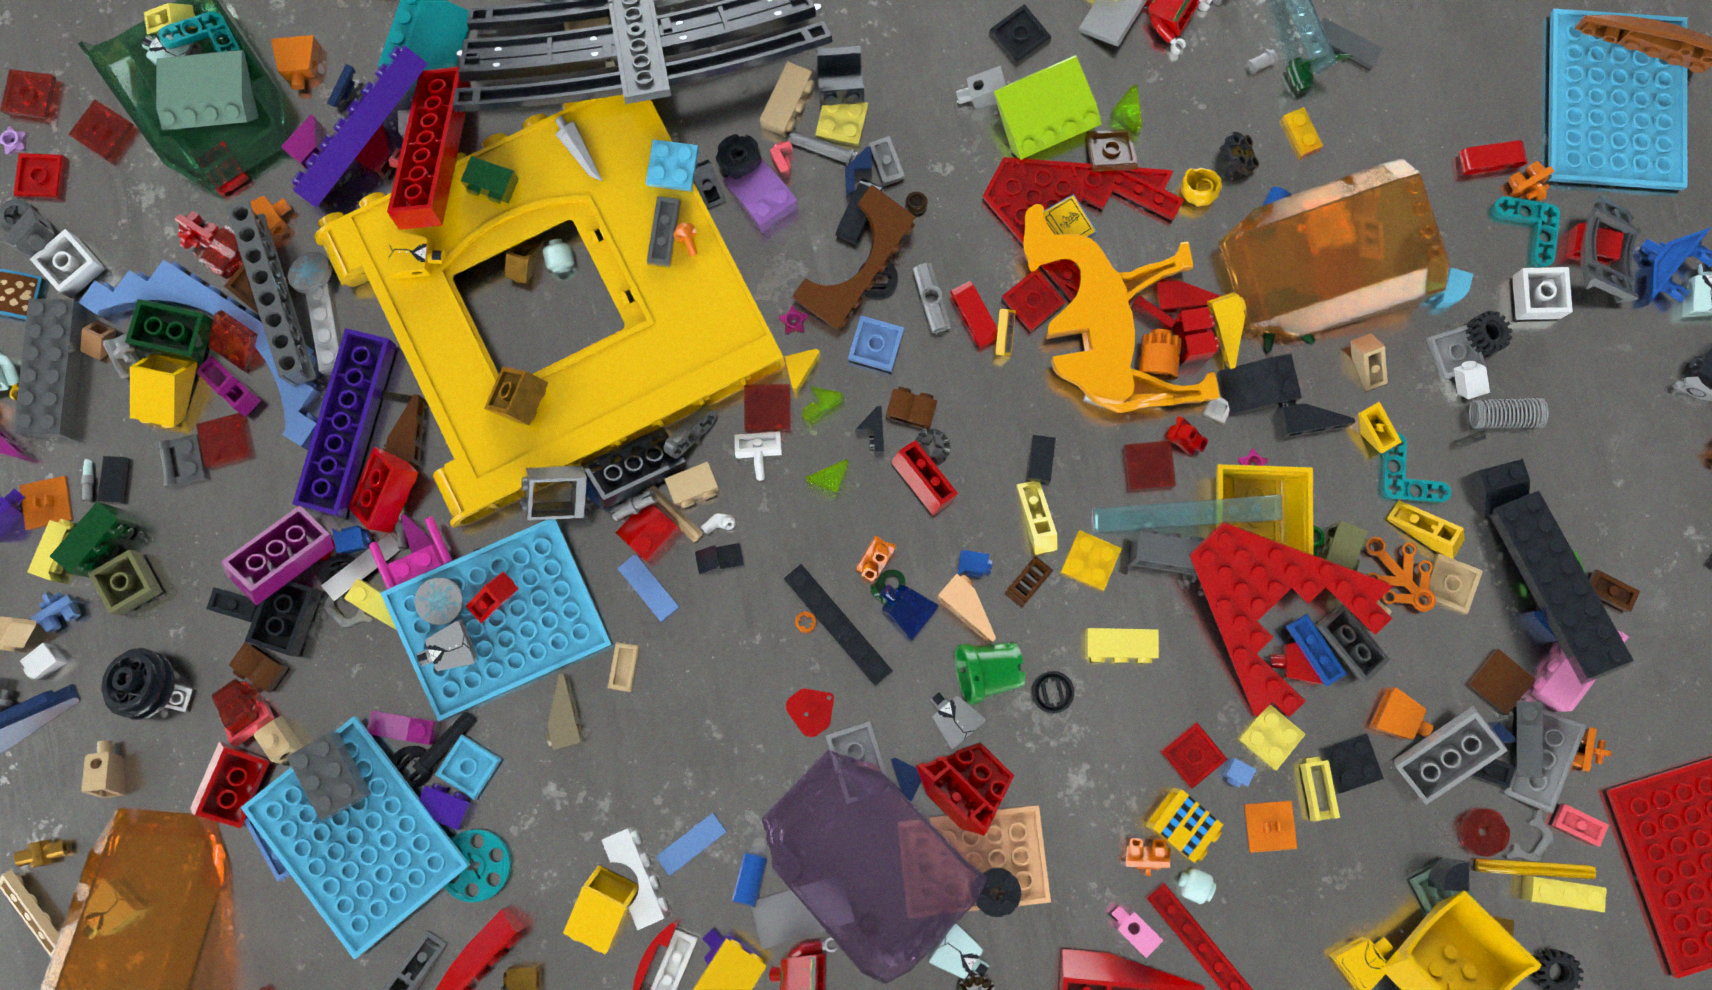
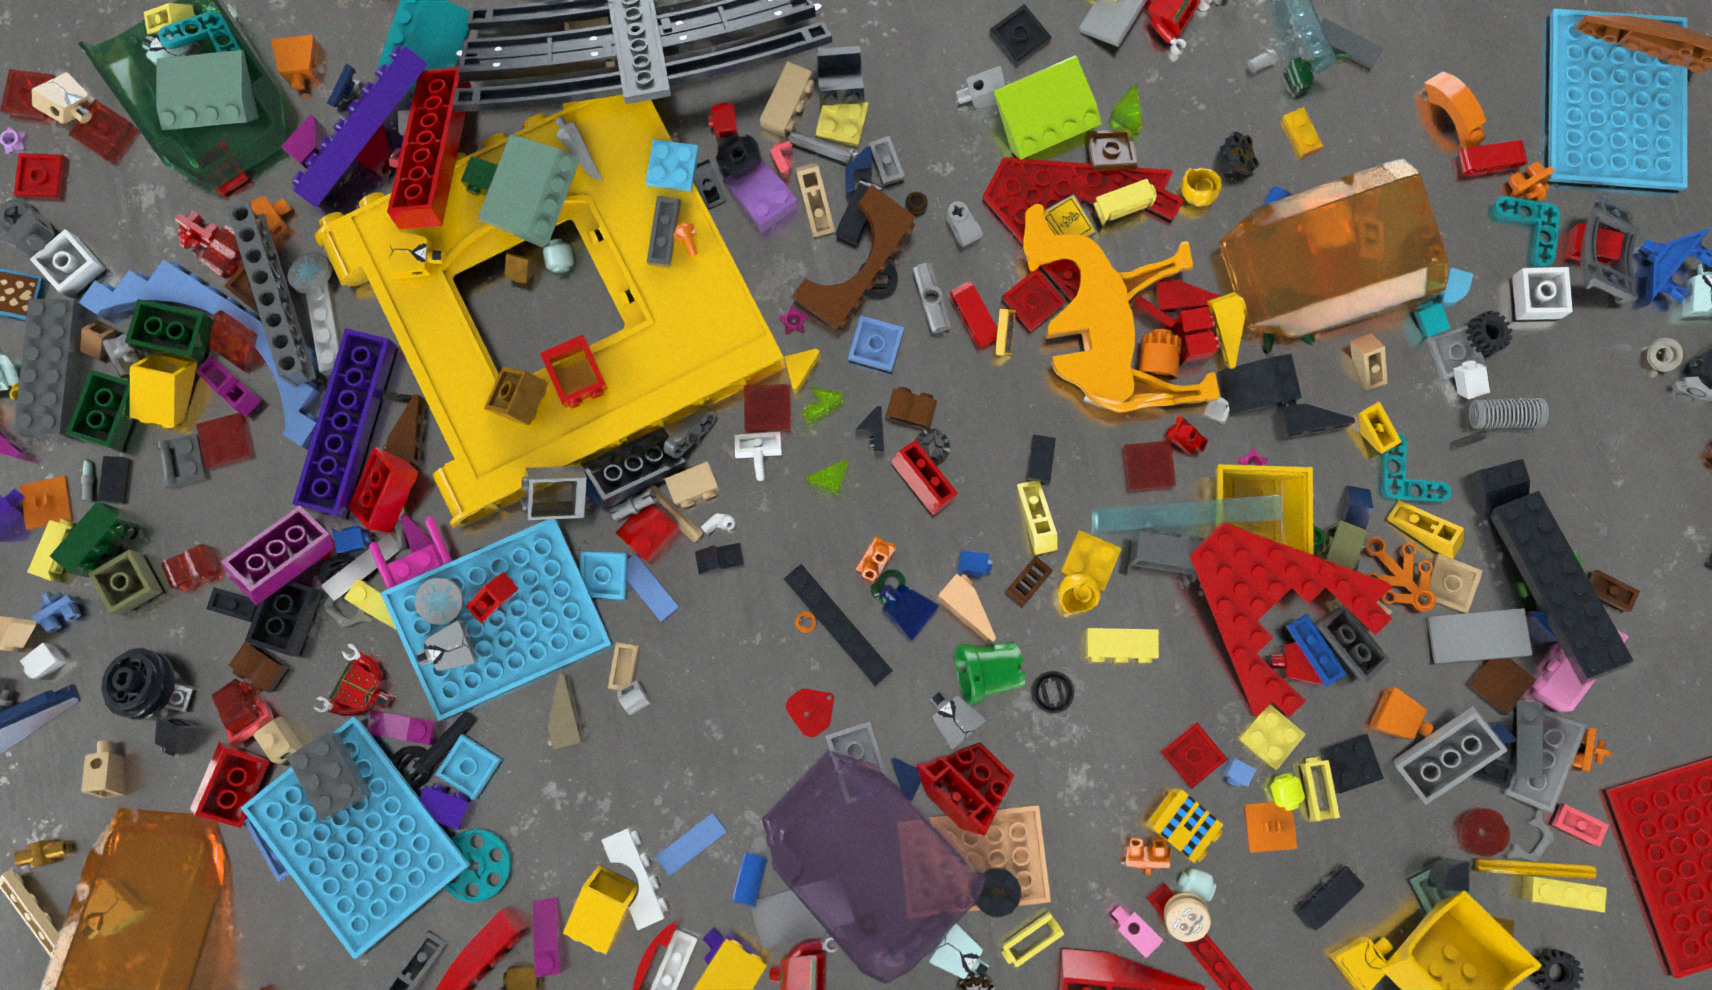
(62, 99): none -> tan torso
(102, 411): none -> dark green brick
(174, 735): none -> black slope
(190, 567): none -> clear red brick
(357, 687): none -> red torso
(528, 189): none -> sand green slope
(547, 938): none -> magenta slope
(563, 351): none -> red window
(604, 573): none -> medium azure plate
(633, 698): none -> light grey brick
(723, 120): none -> red brick
(814, 199): none -> tan slope
(964, 227): none -> light grey piece
(1031, 939): none -> light yellow window
(1078, 593): none -> yellow hair
(1125, 201): none -> light yellow window
(1187, 917): none -> tan head
(1287, 791): none -> neon yellow head
(1330, 898): none -> black beam
(1357, 506): none -> dark blue slope
(1431, 318): none -> teal brick
(1461, 106): none -> orange arch
(1479, 636): none -> light grey tile
(1666, 354): none -> plate

